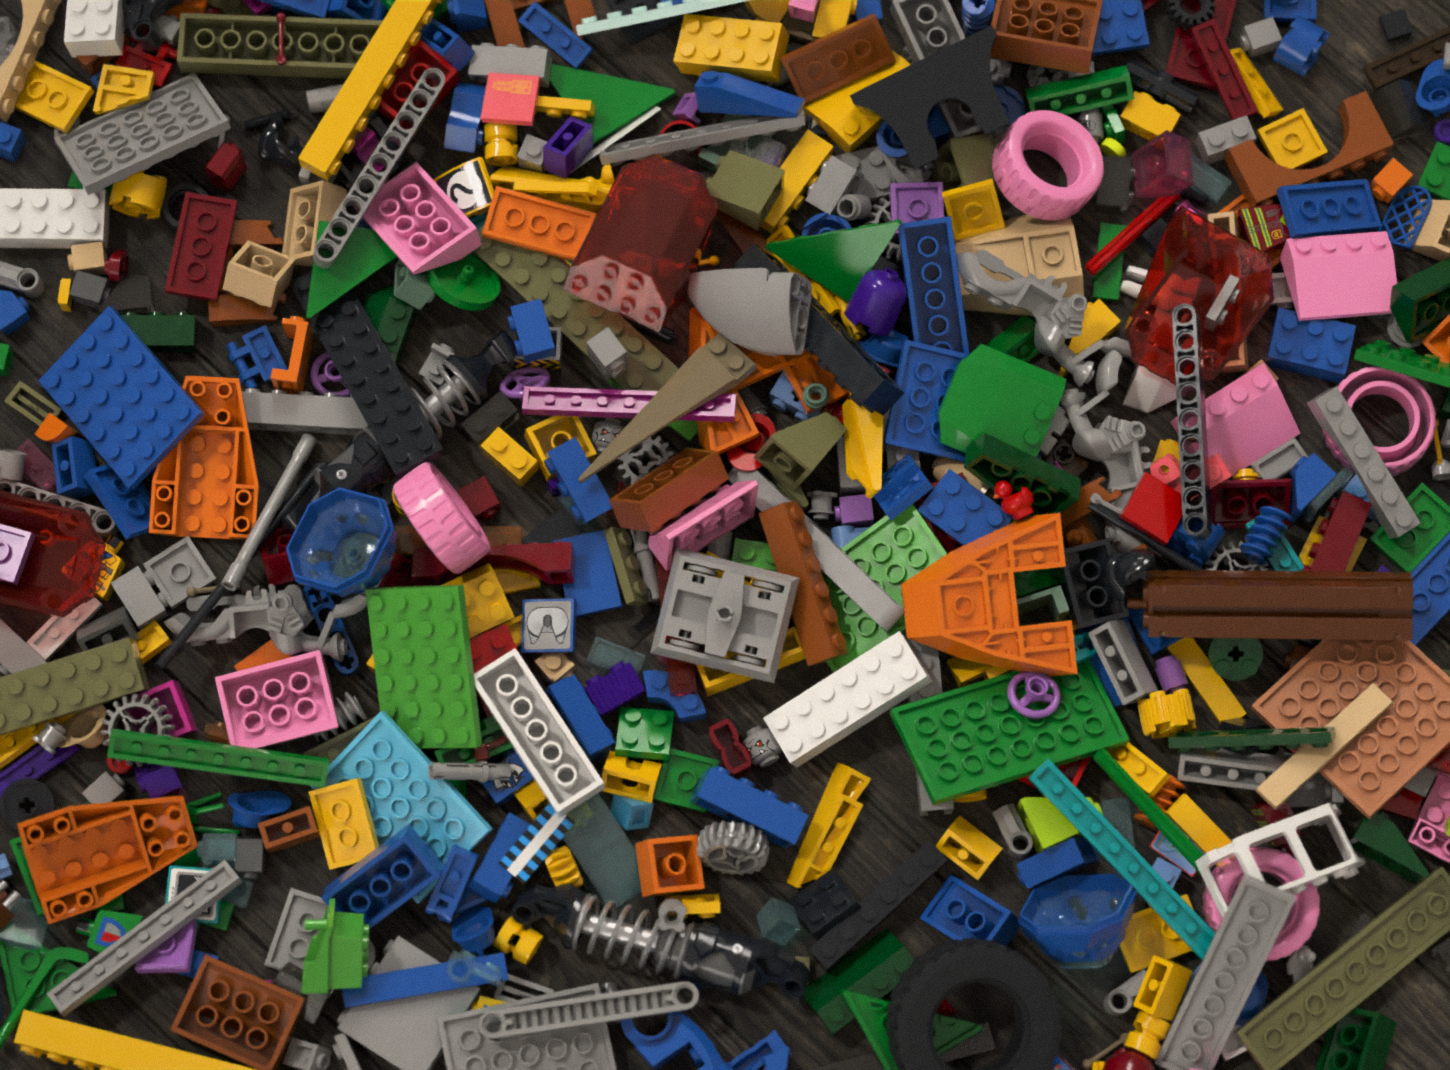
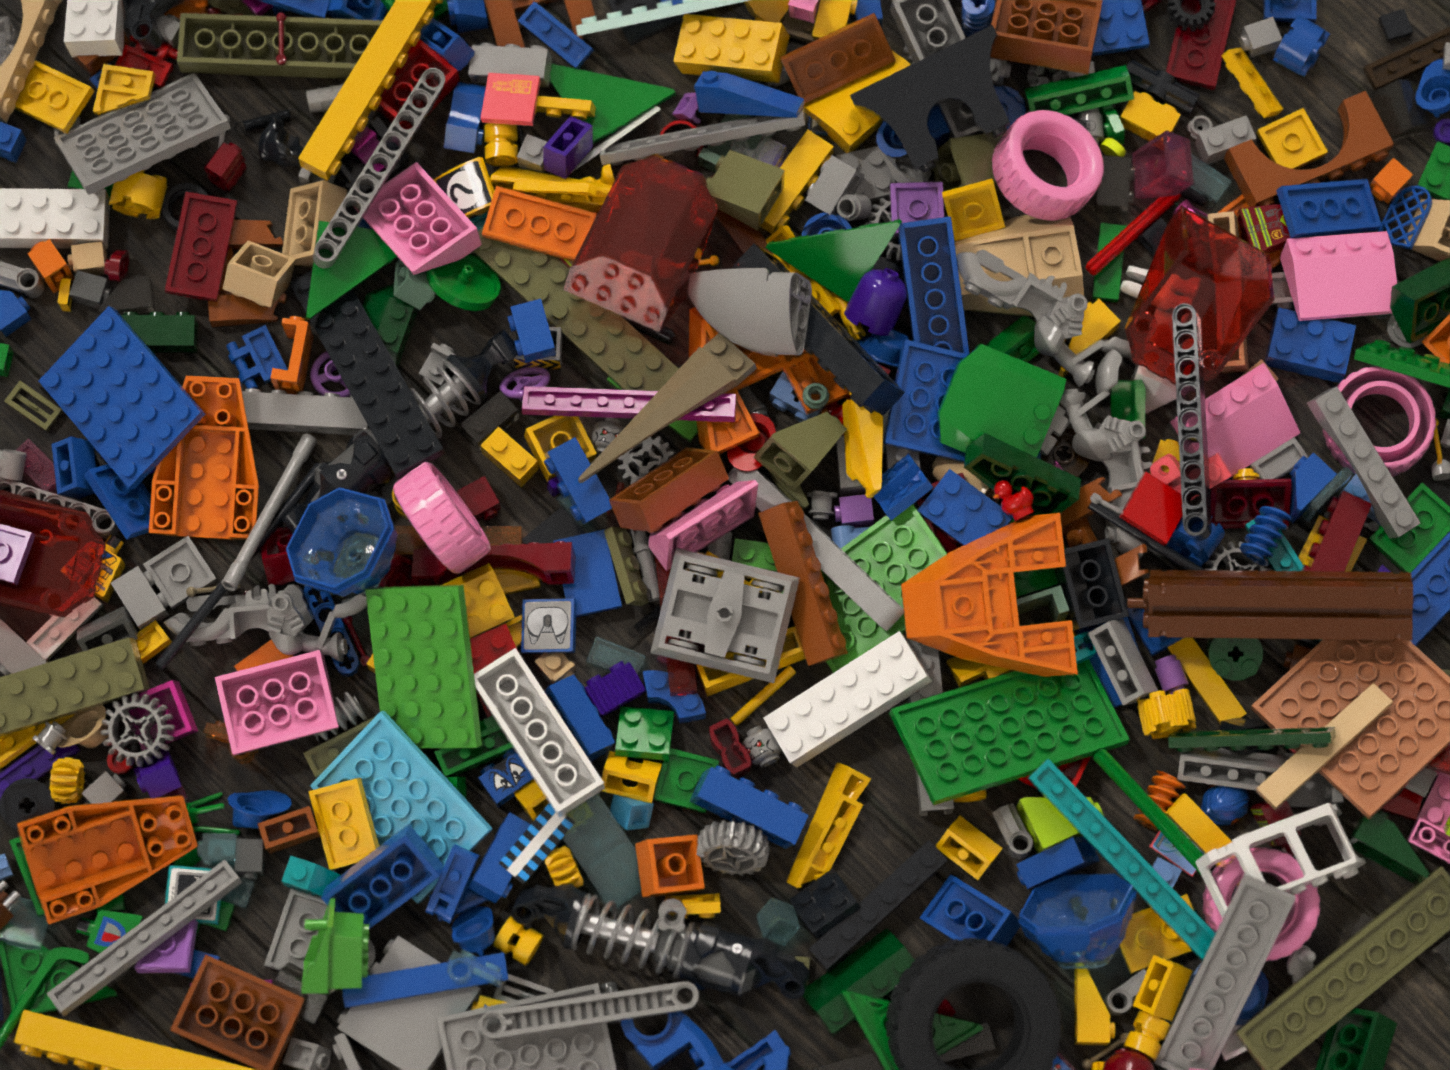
(50, 264): none -> orange brick
(54, 429): orange brick -> none
(67, 780): none -> yellow gear
(217, 758): green plate -> none
(307, 876): none -> teal slope
(348, 621): none -> dark red hinge
(478, 771): light grey pin -> none
(482, 752): clear red hand -> none
(608, 354): light grey brick -> none
(762, 696): none -> yellow piece
(1038, 683): medium lavender piece -> none
(1091, 1016): none -> yellow slope
(1118, 815): clear light blue tile -> none
(1127, 568): black hair -> none
(1128, 400): none -> green panel
(1140, 768): yellow plate -> none
(1198, 121): none -> light grey plate
(1223, 70): dark red plate -> none
(1225, 804): none -> blue hair
(1227, 295): light grey plate -> none

